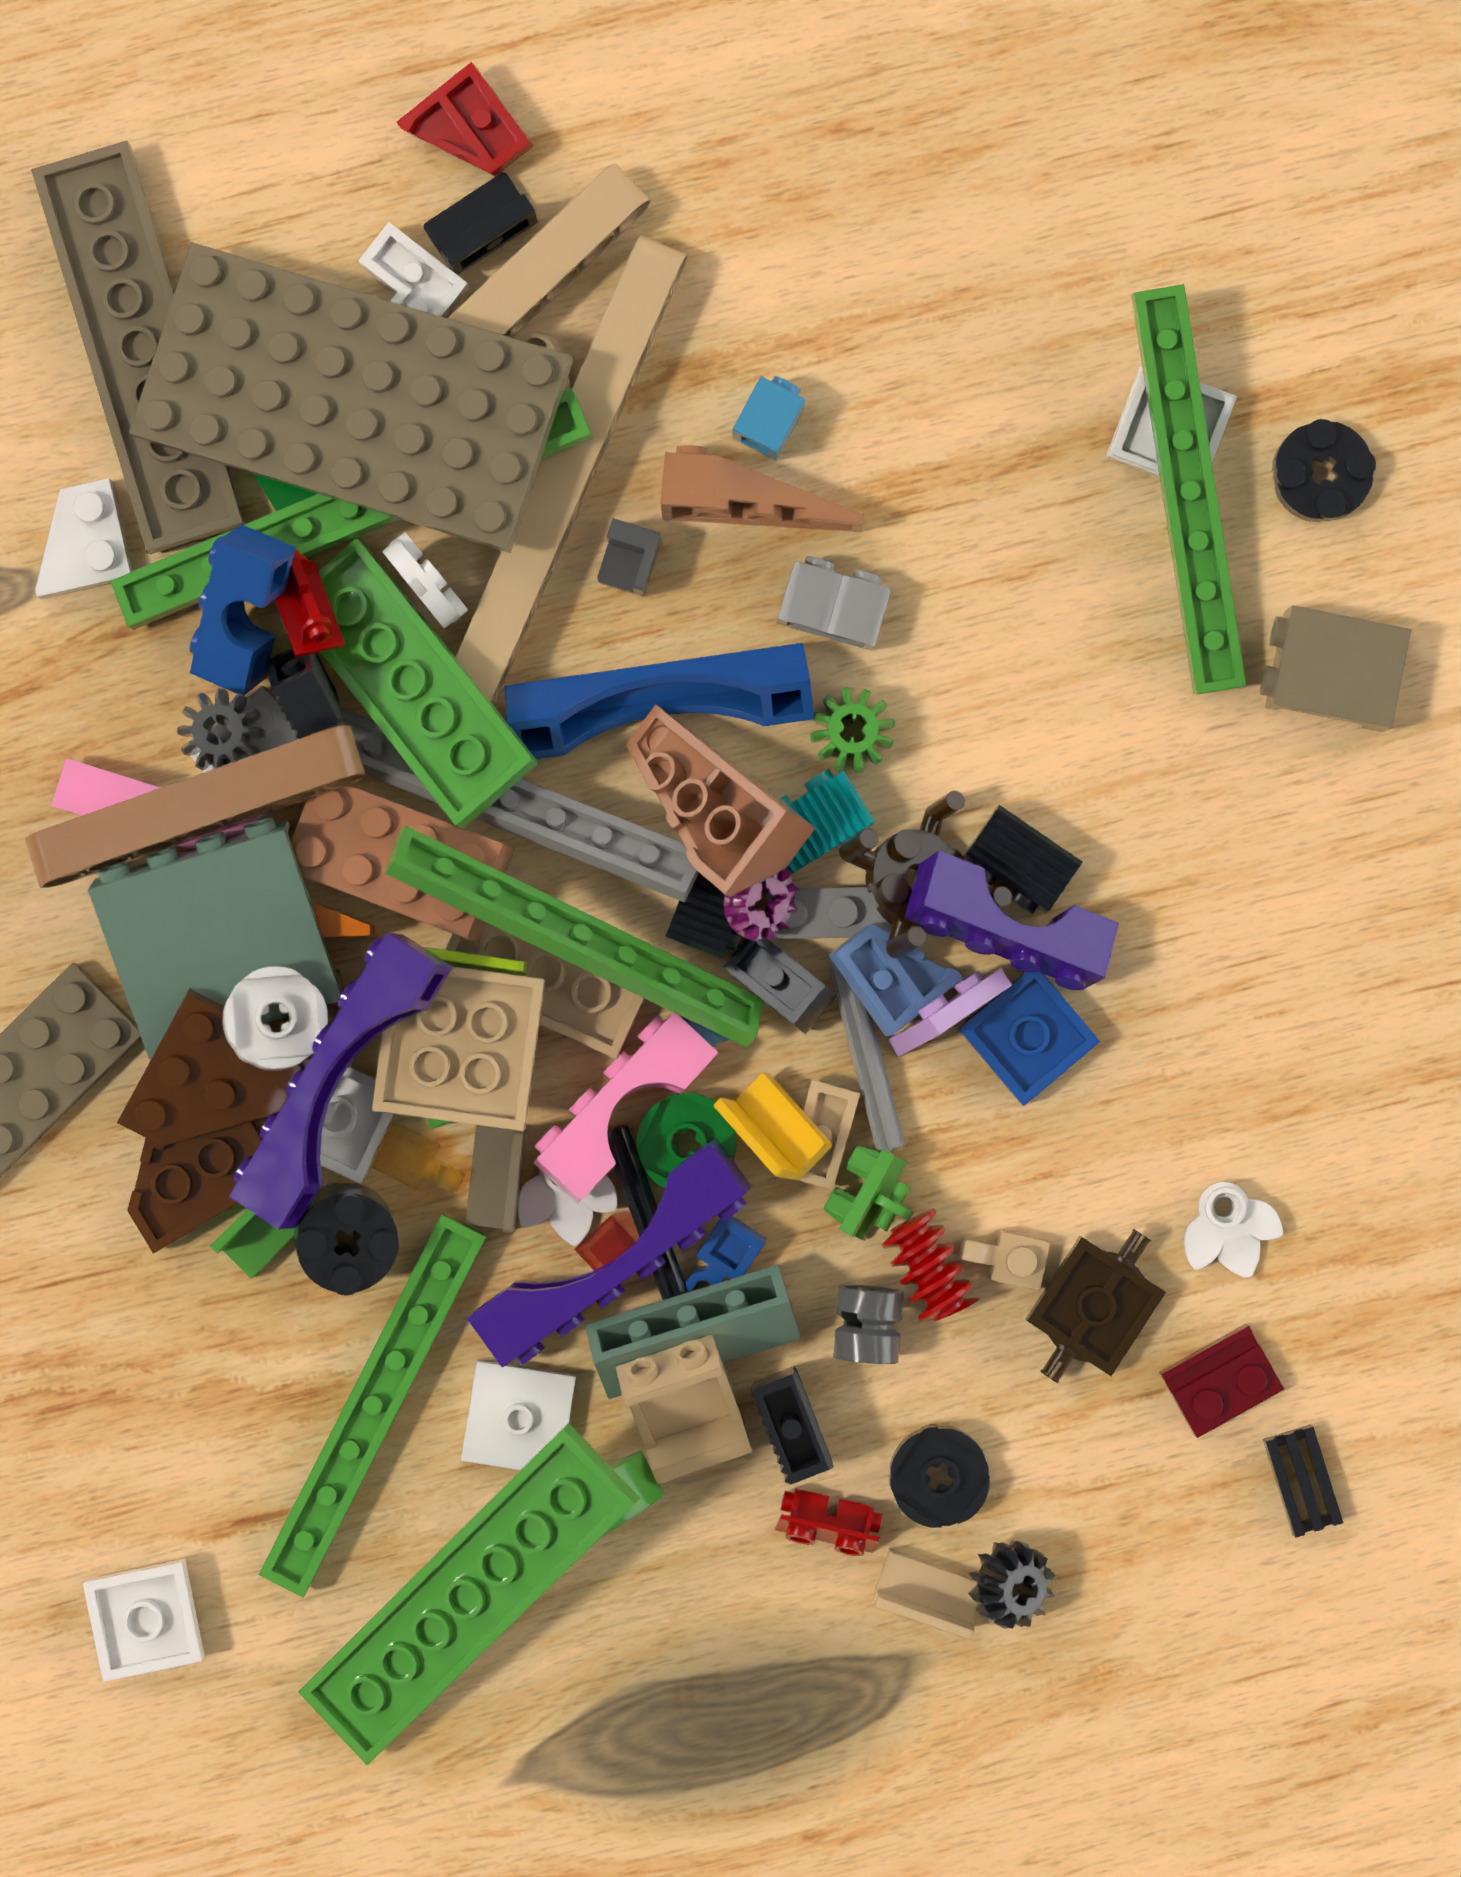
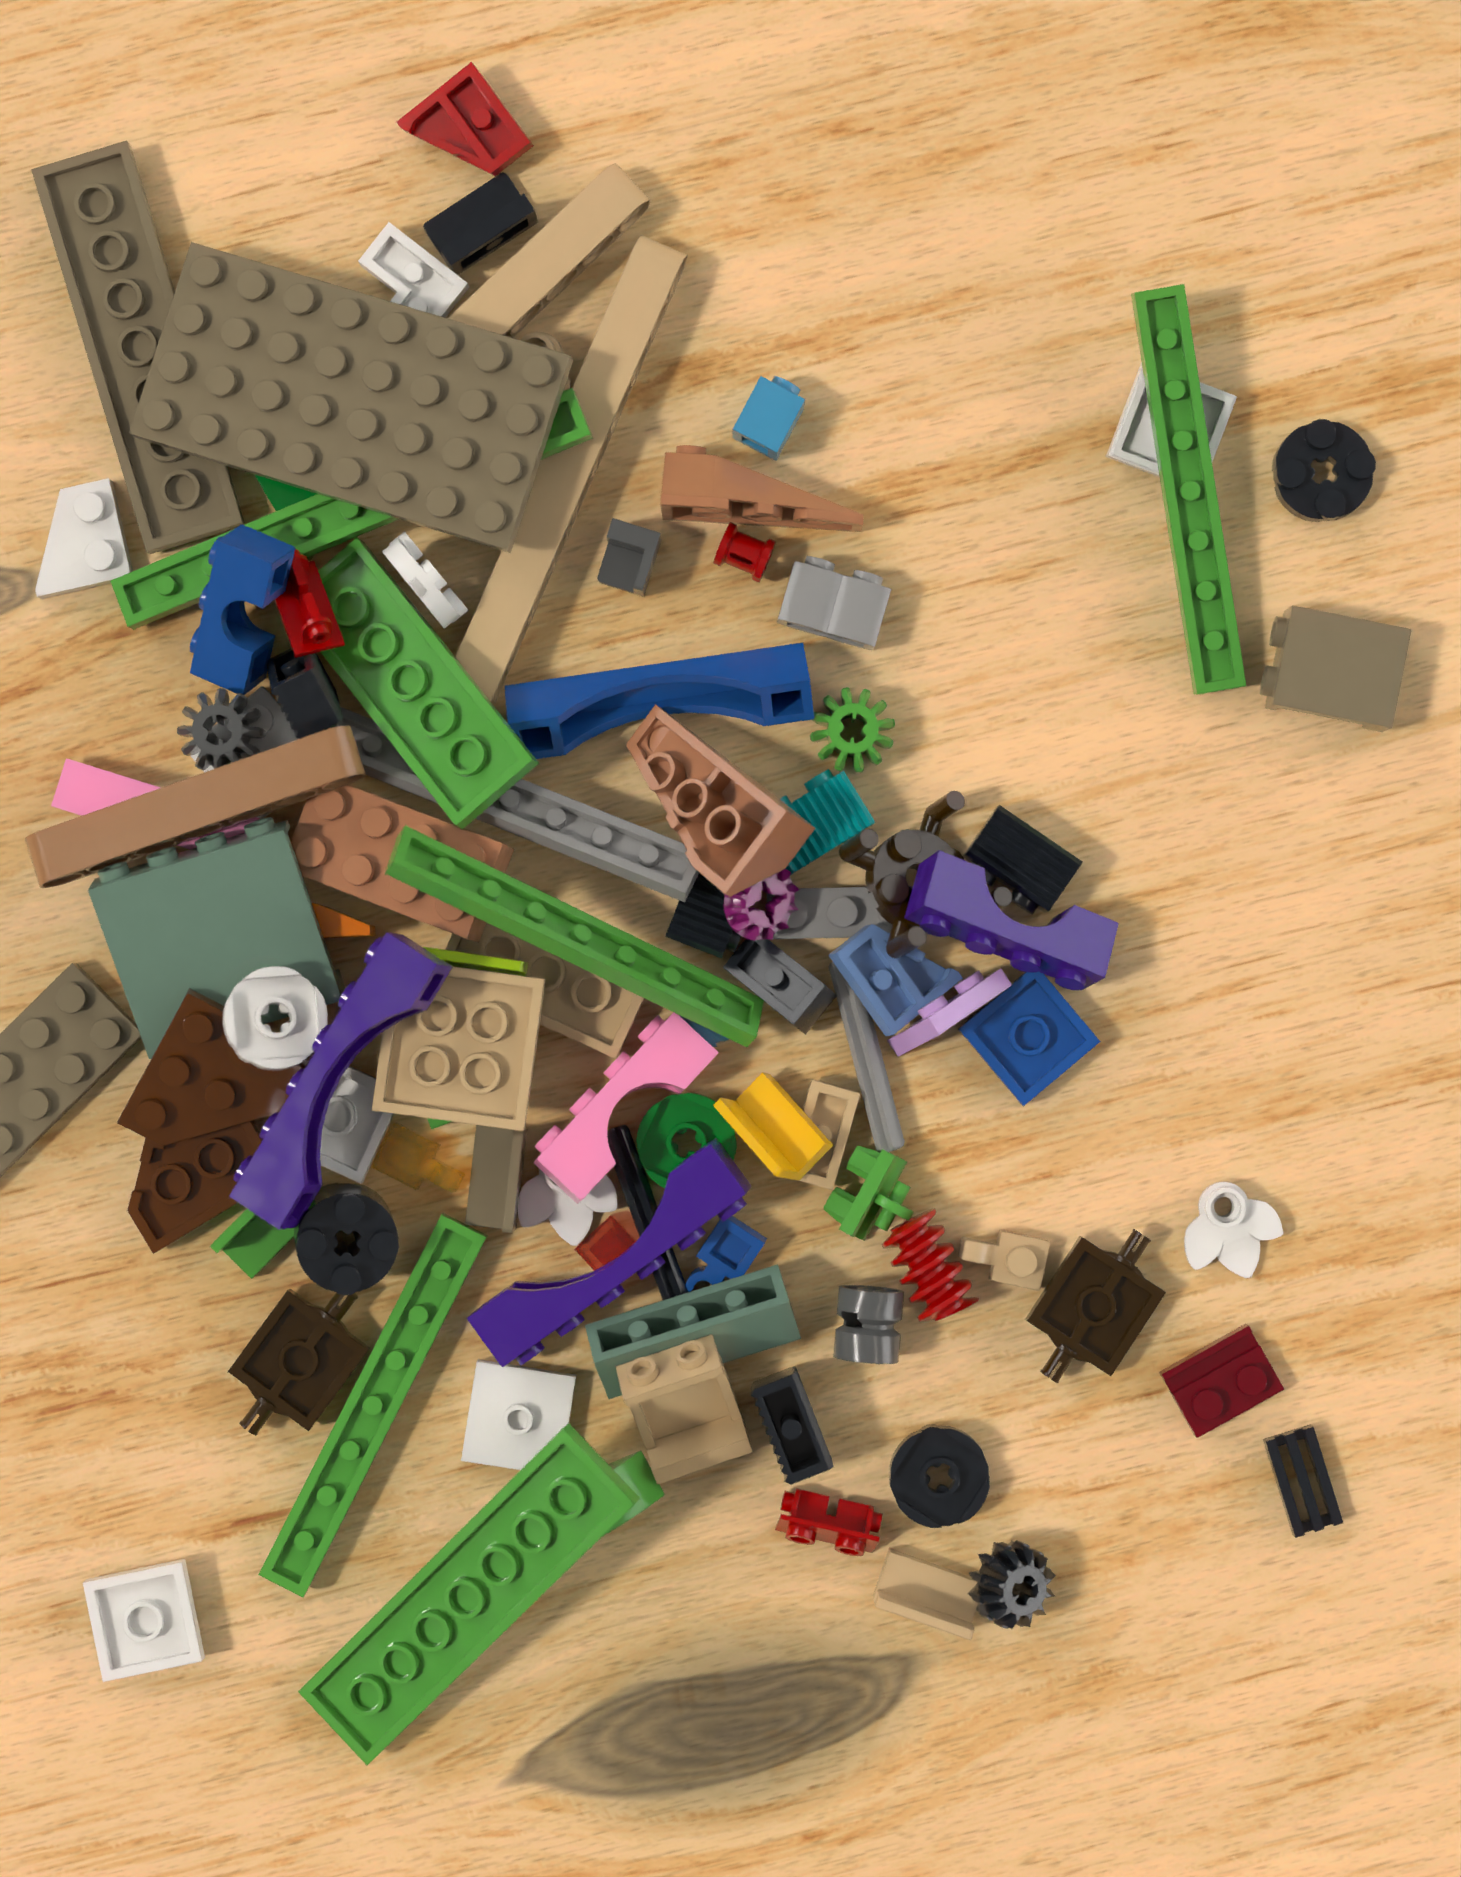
(298, 1360): none -> dark brown plate
(744, 552): none -> red bush

